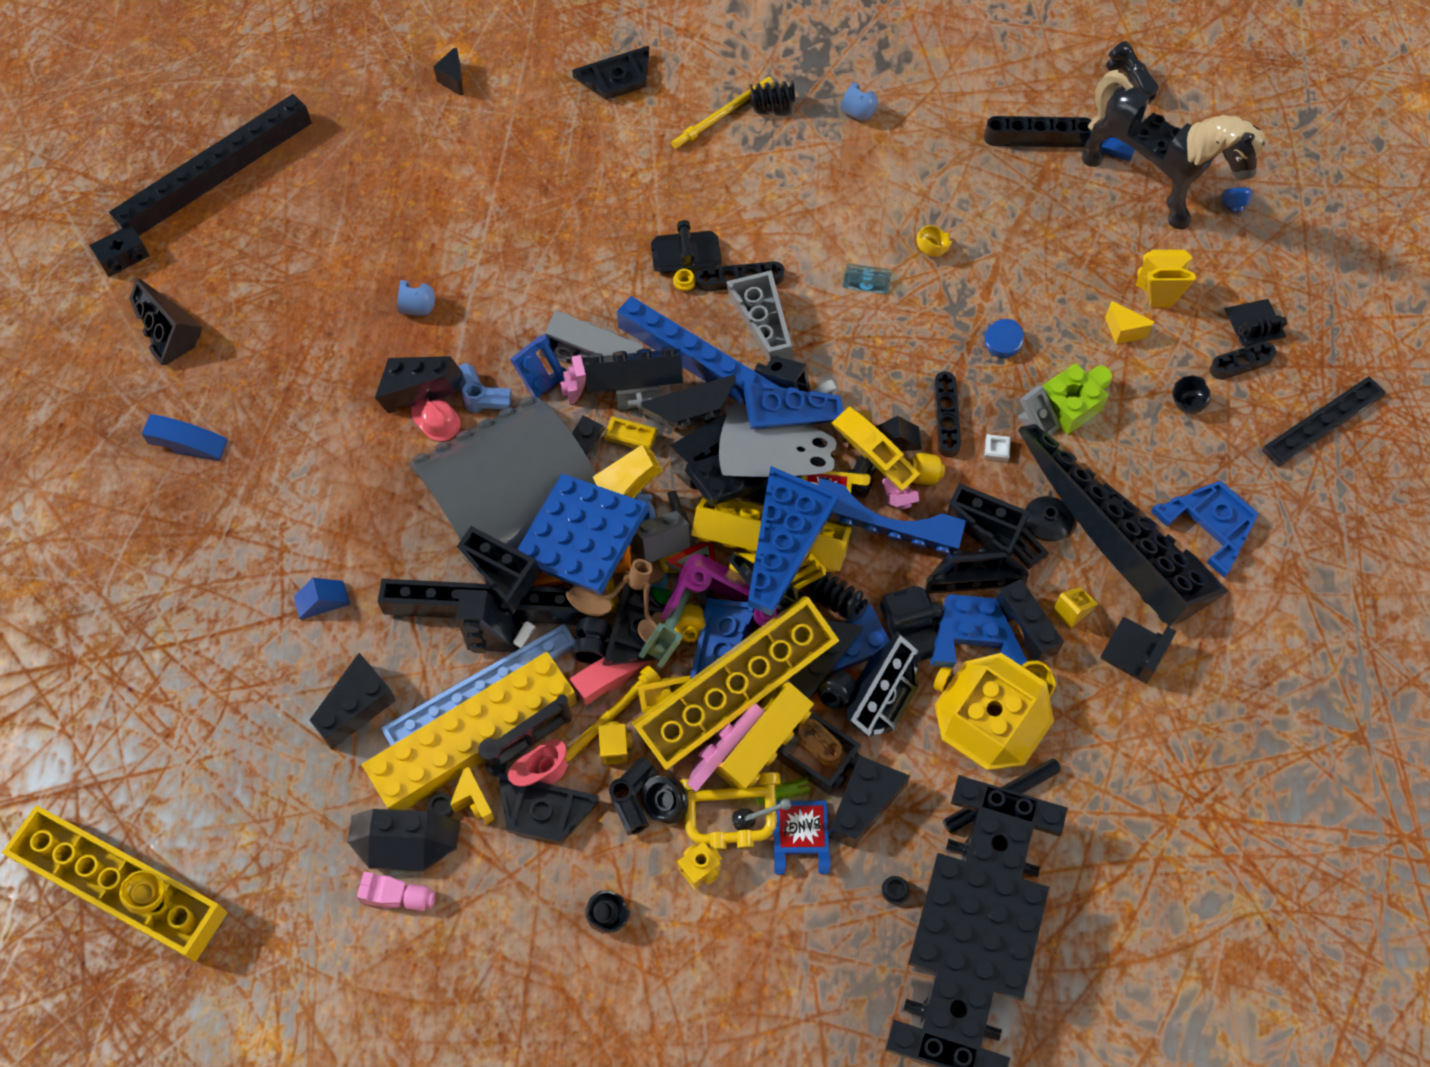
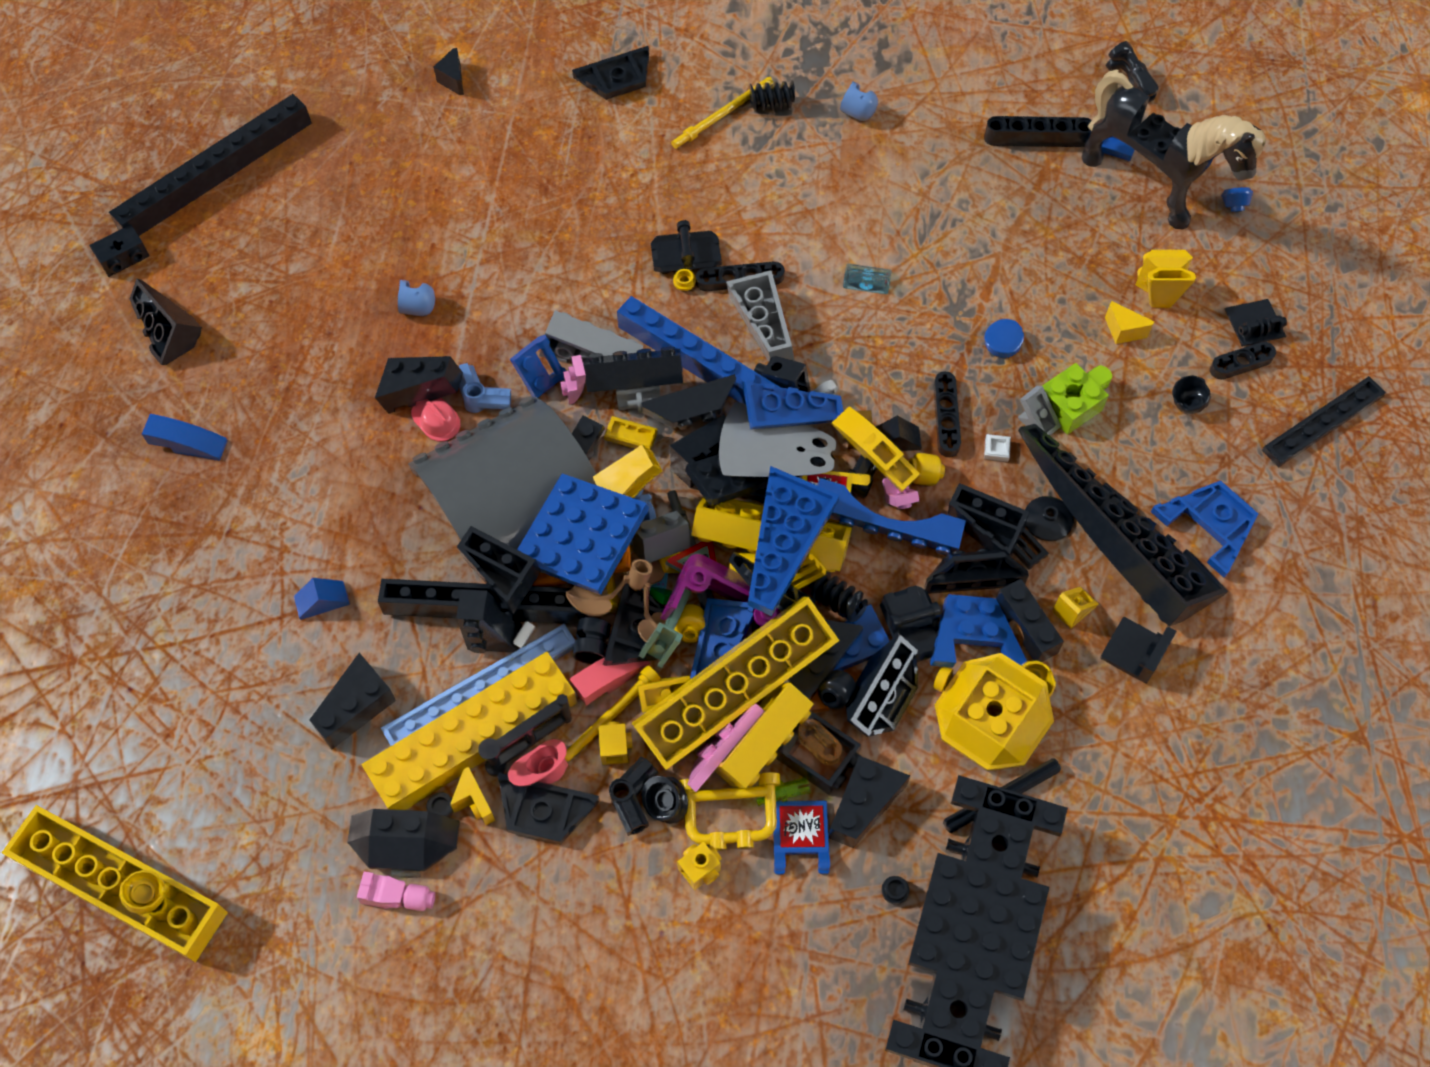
(606, 912): black hair -> none
(745, 818): hinge -> none
(933, 241): yellow hair -> none

